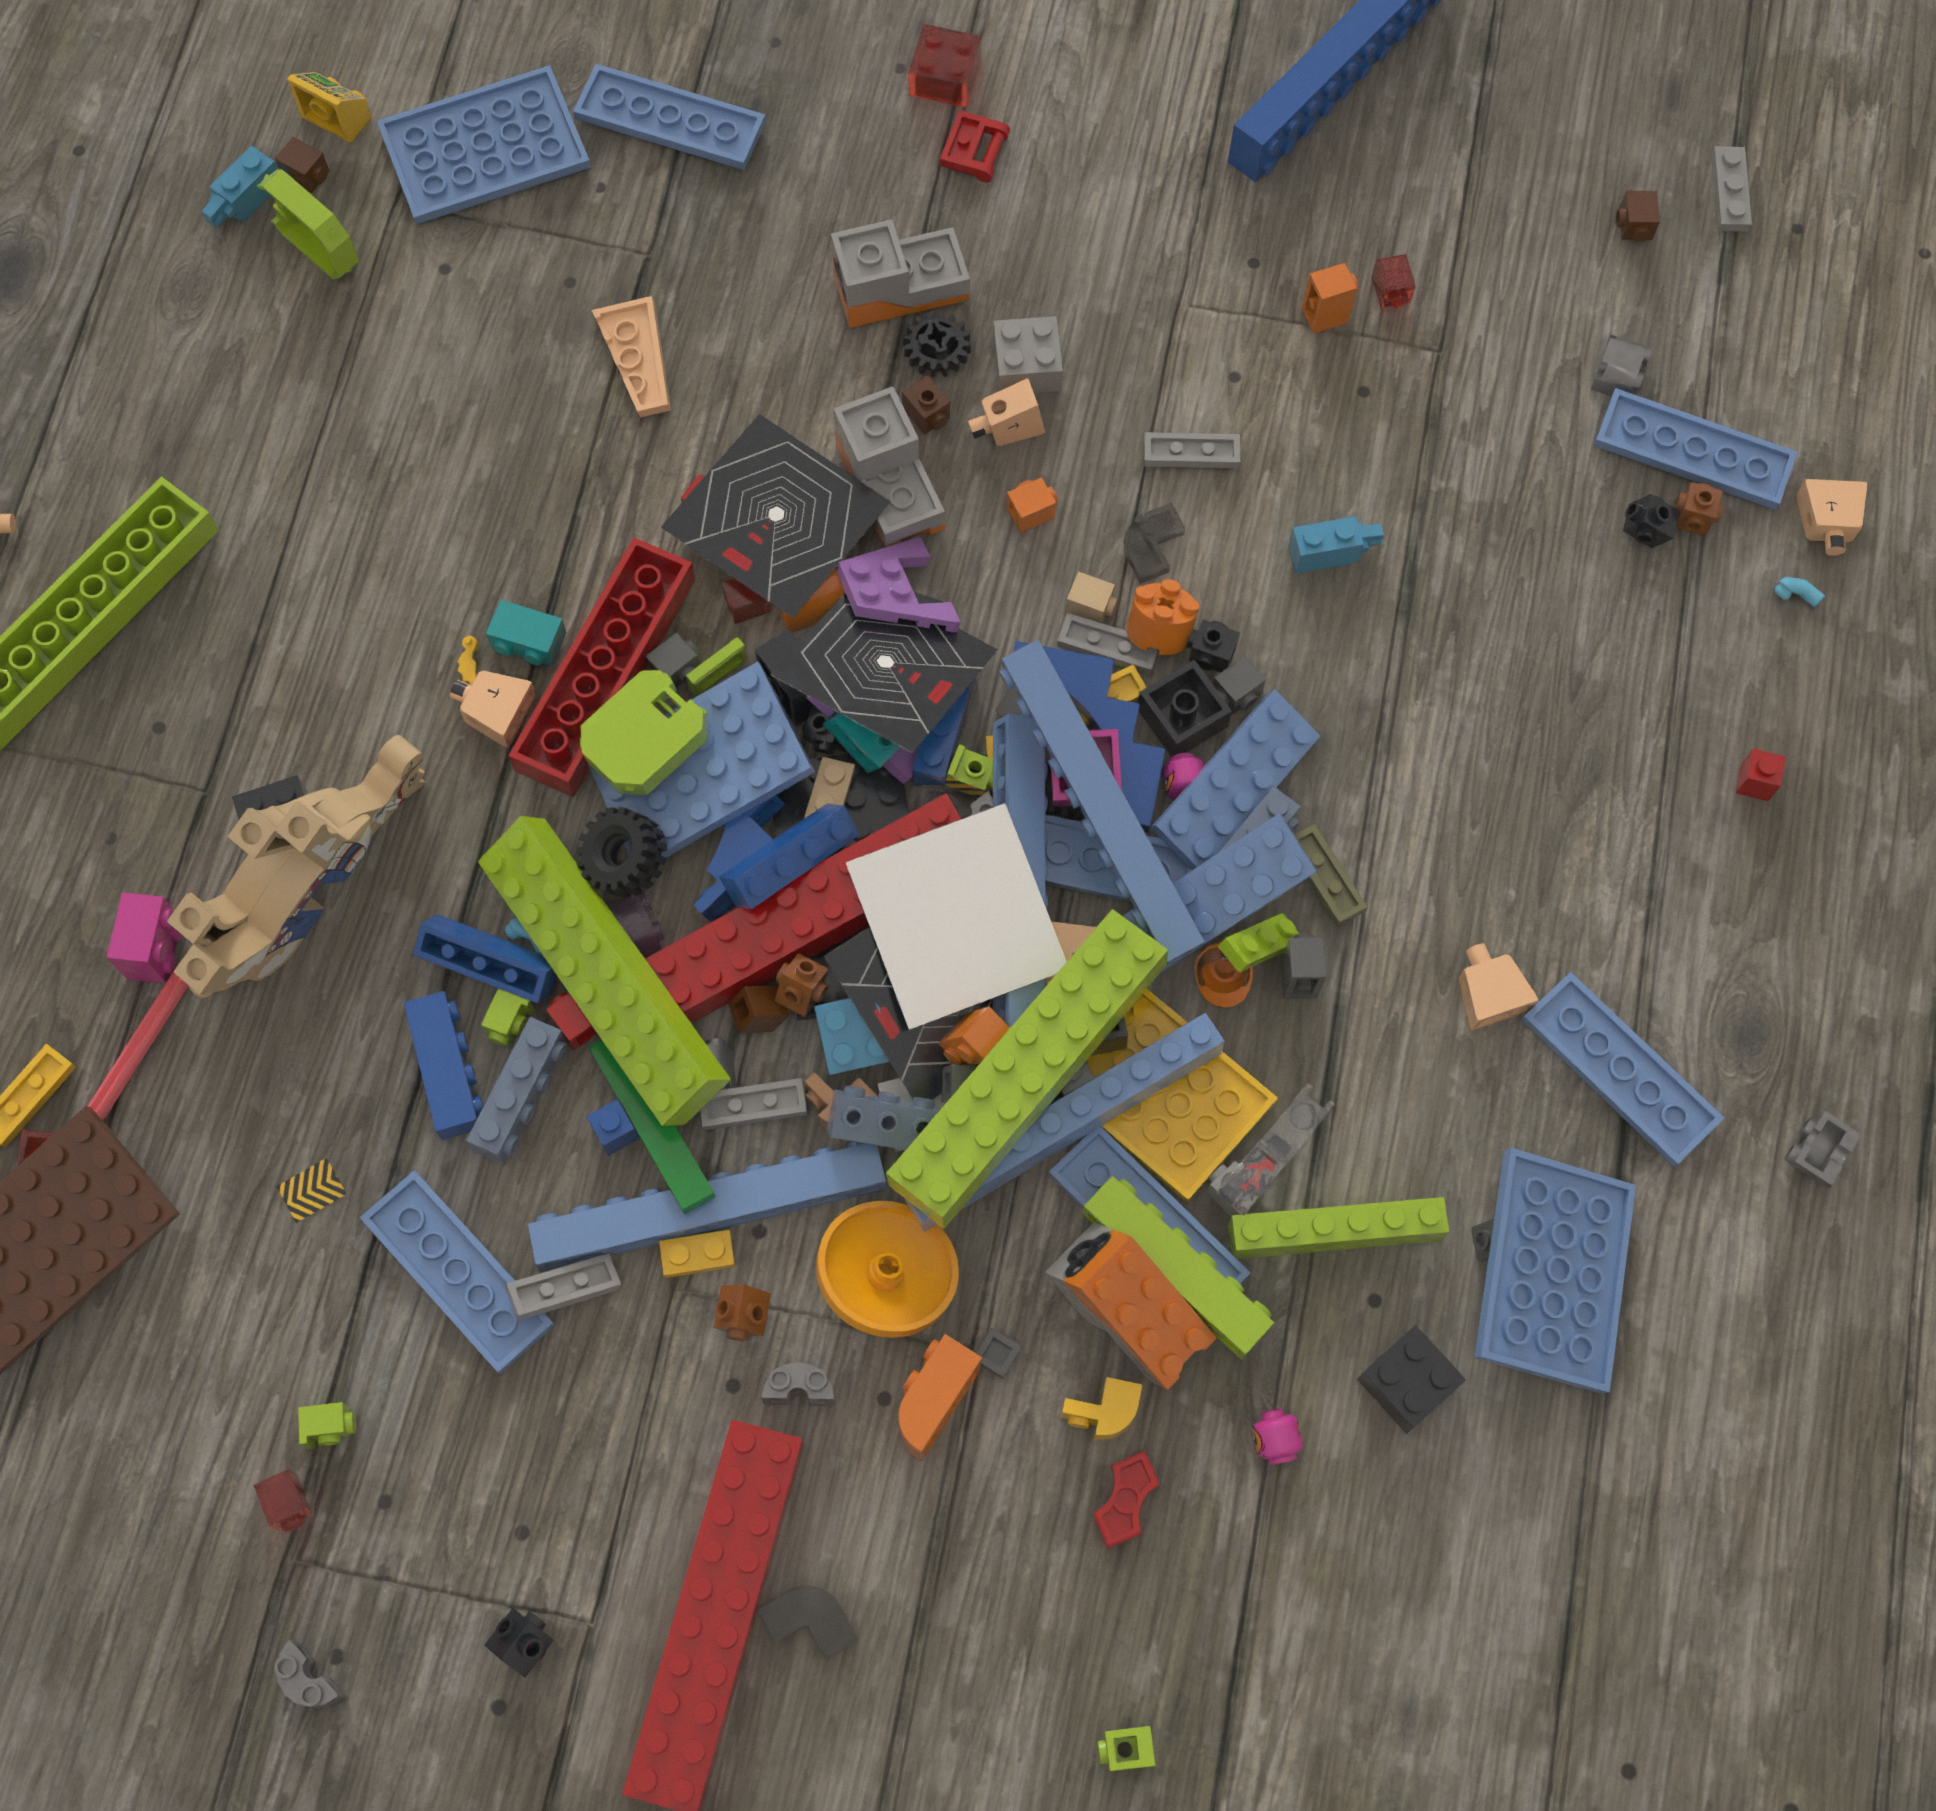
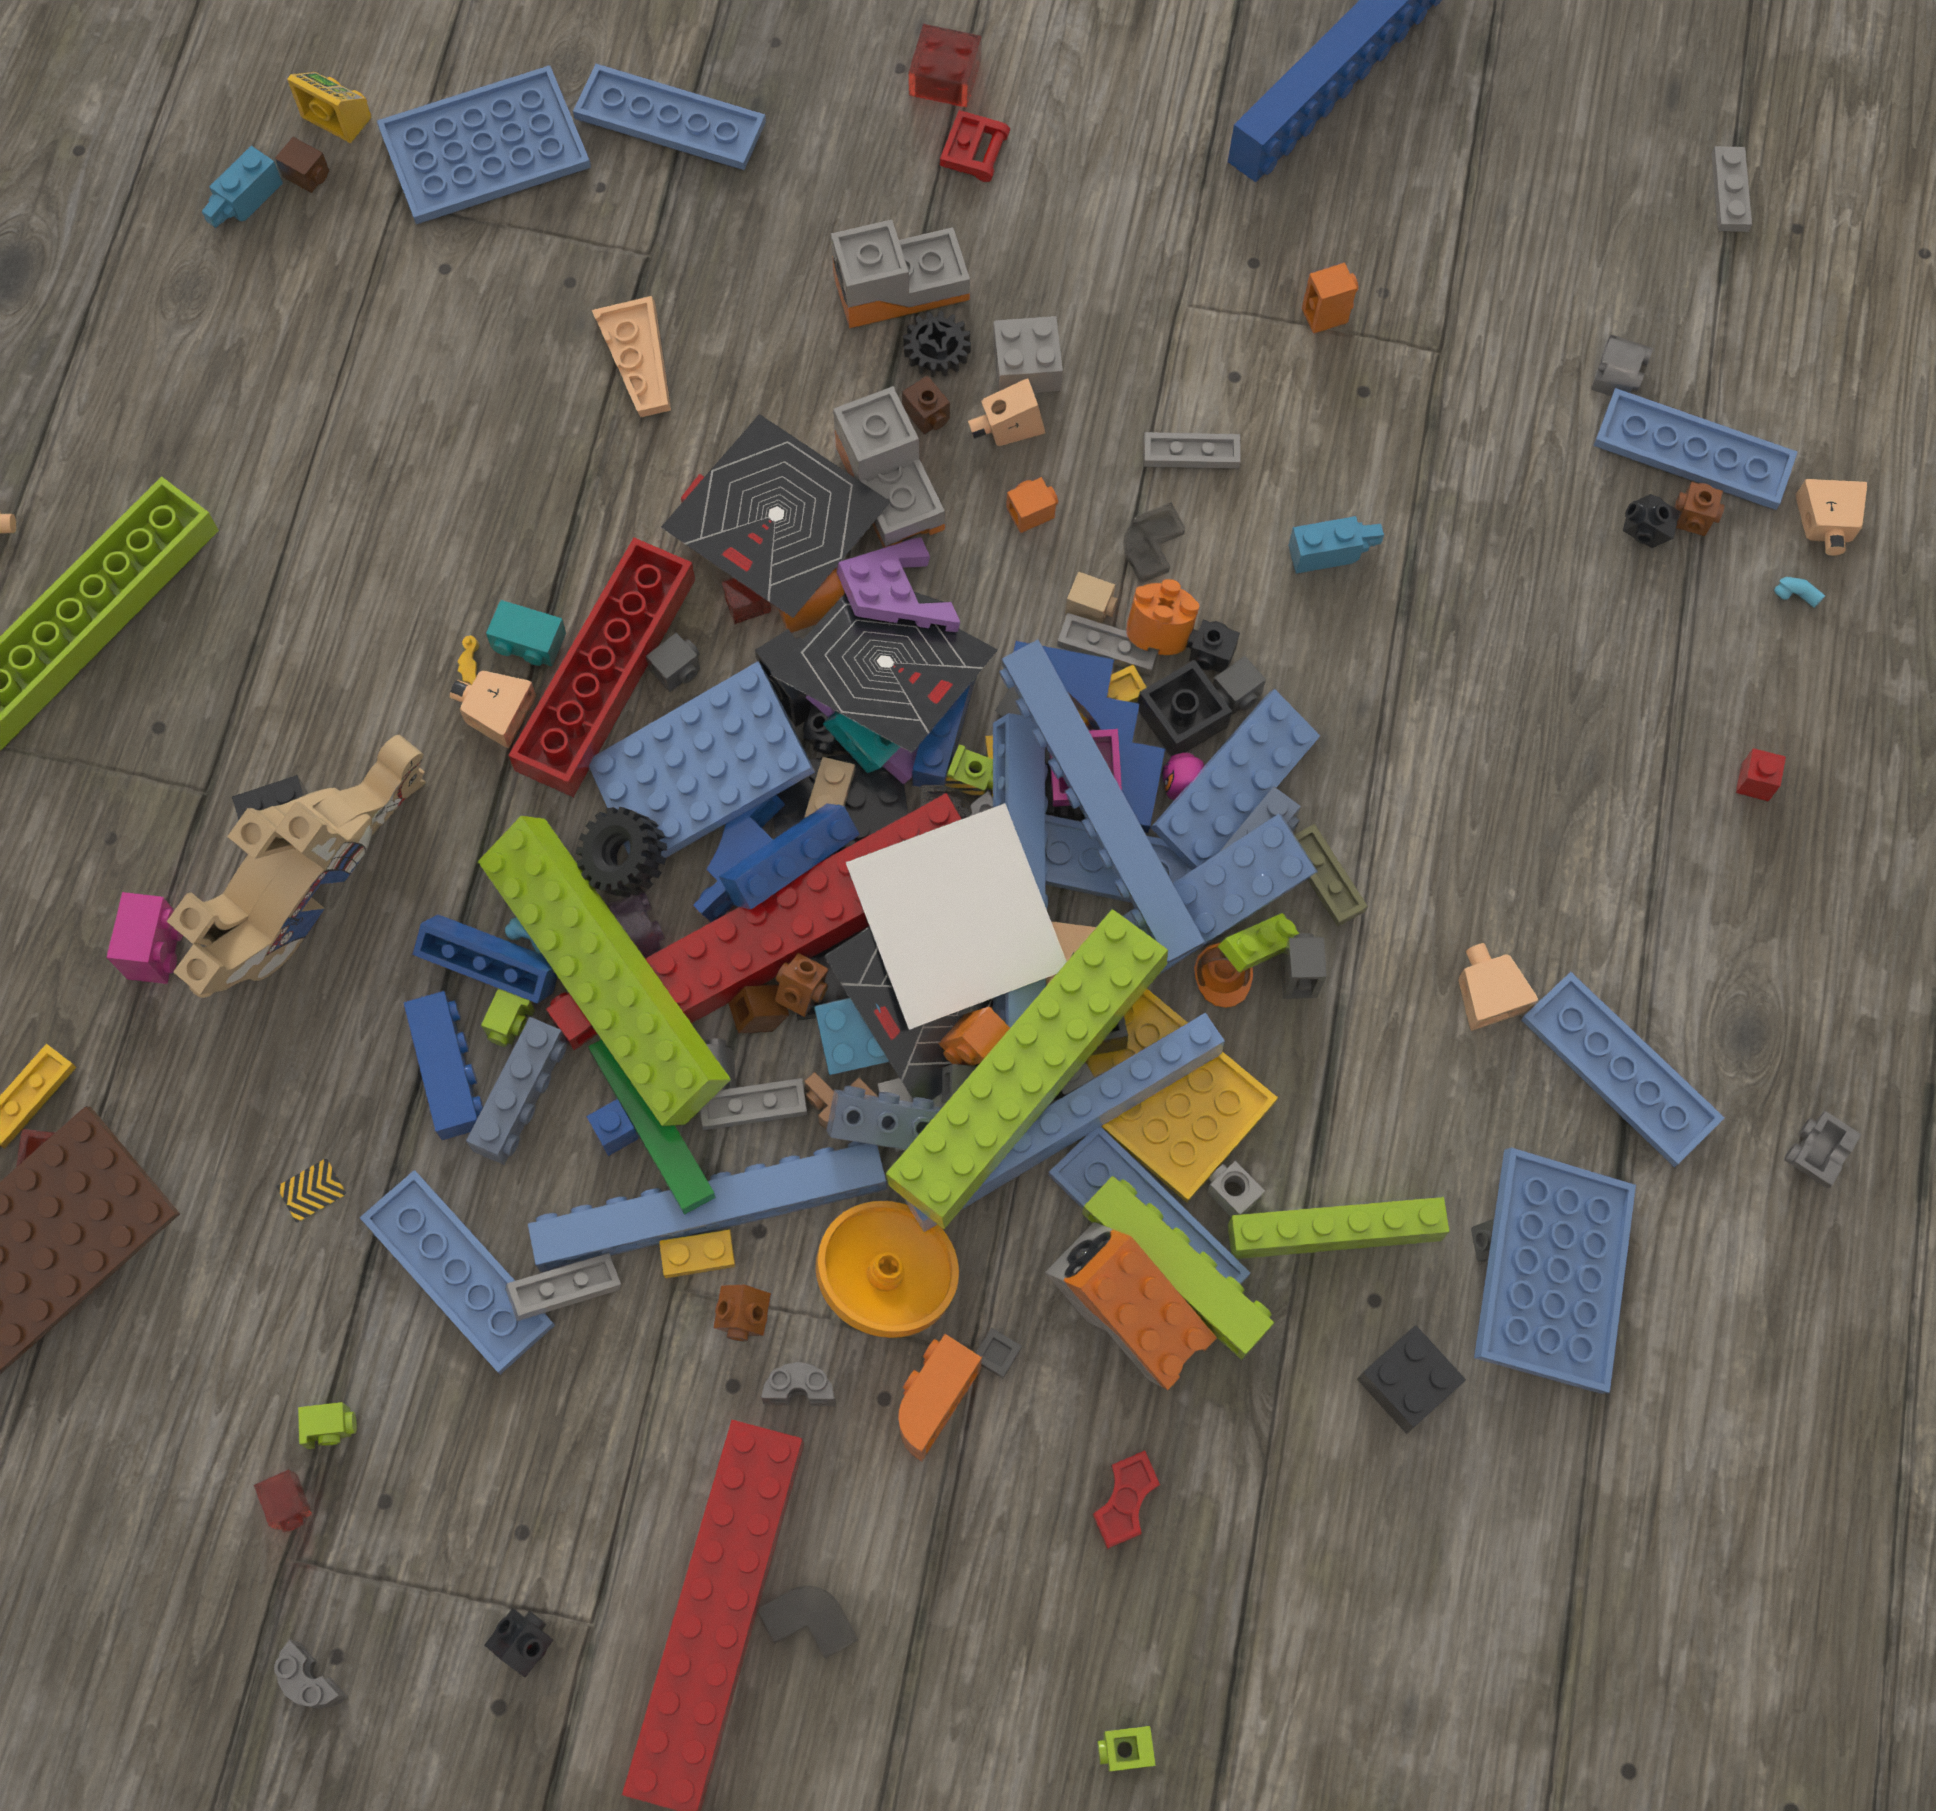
(138, 1046): coral axle -> none
(309, 225): lime piece -> none
(635, 742): lime piece -> none
(716, 667): lime tile -> none
(1112, 1416): yellow brick -> none
(1273, 1151): clear piece -> none
(1277, 1436): dark pink head -> none
(1393, 281): clear red brick -> none
(1638, 215): reddish brown brick -> none

